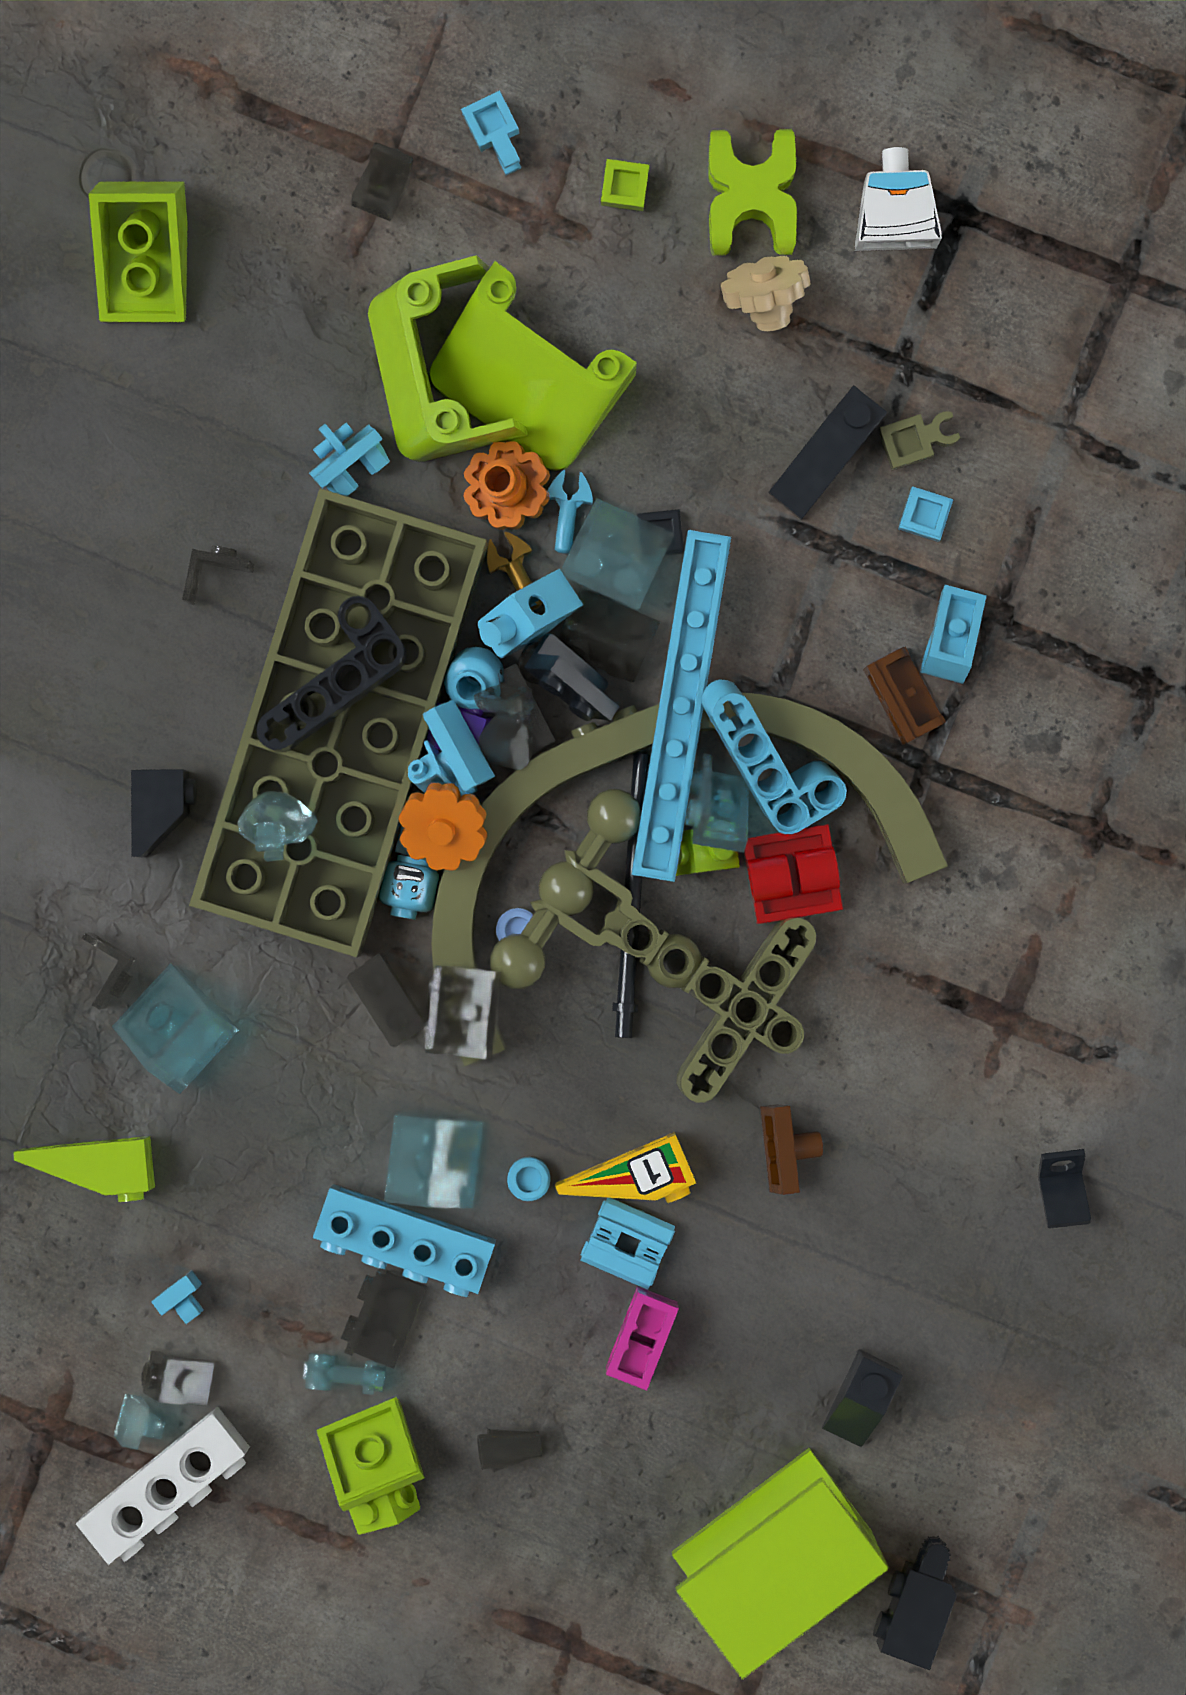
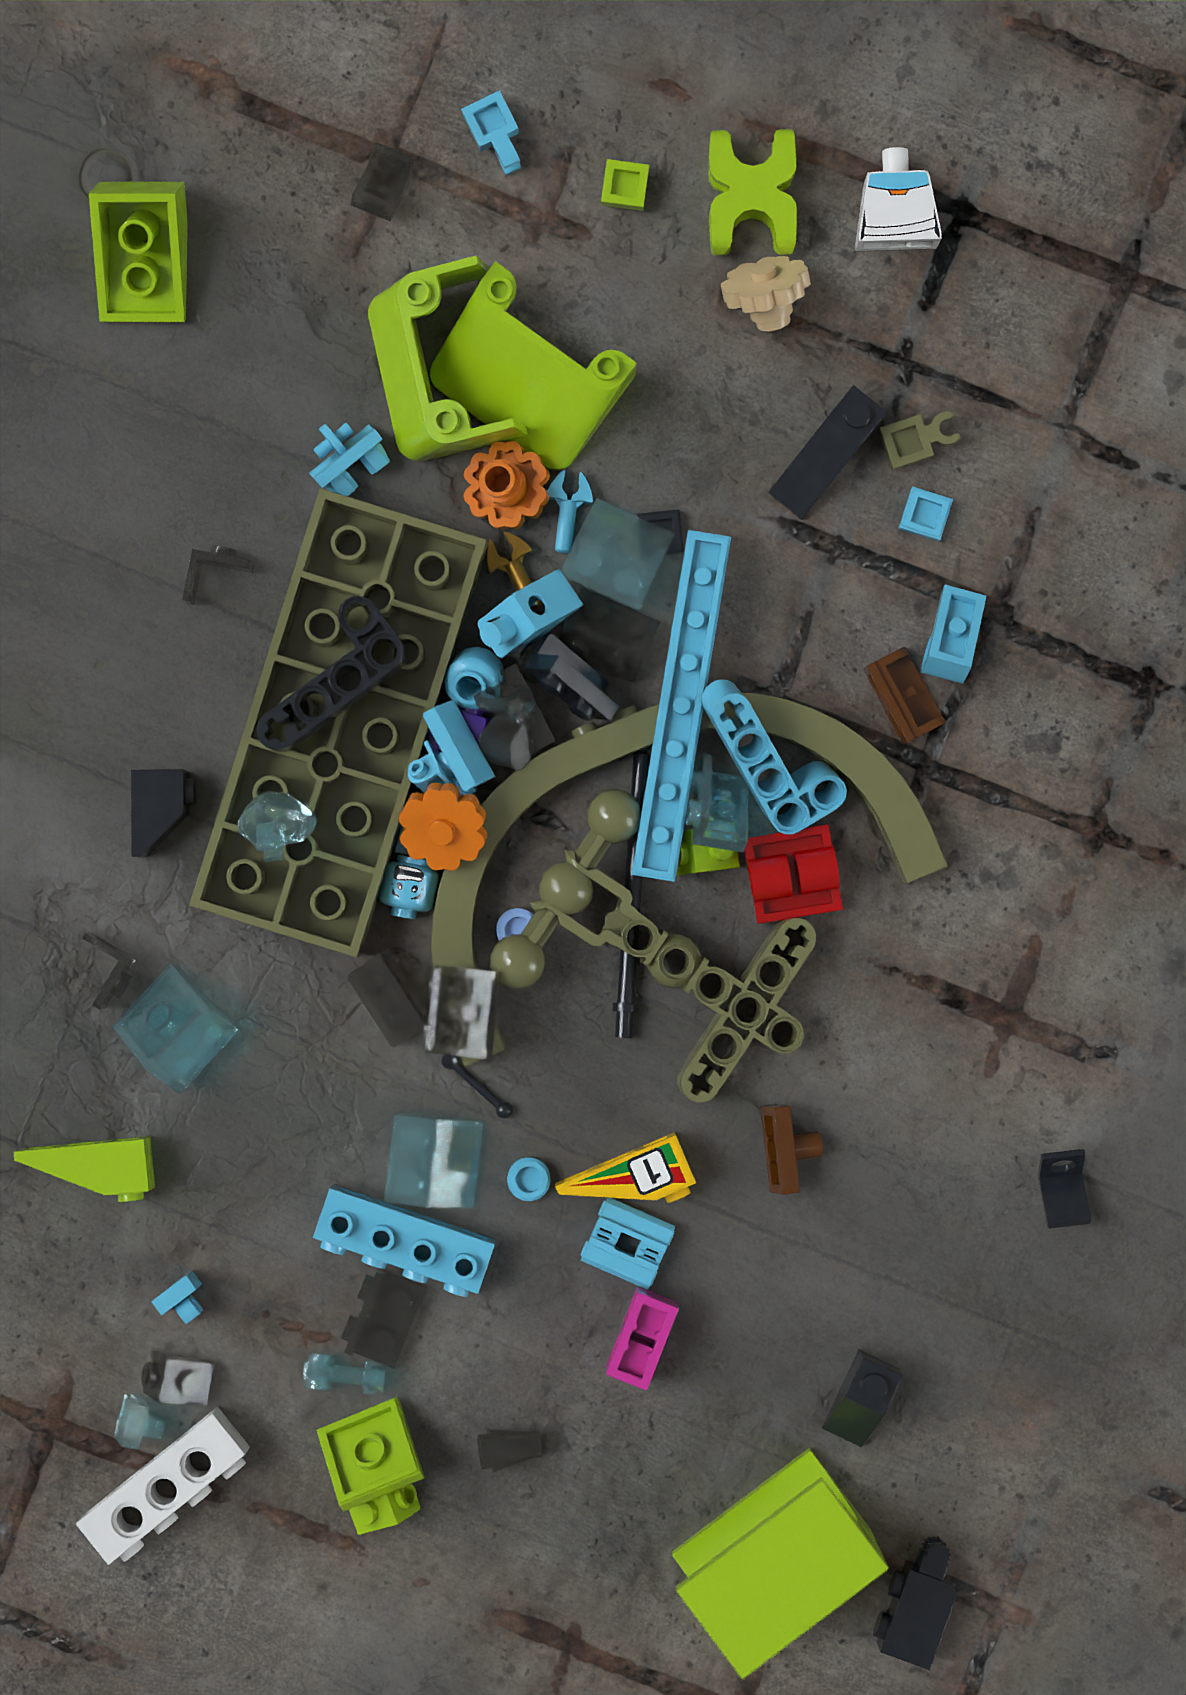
(503, 1109): none -> black hinge

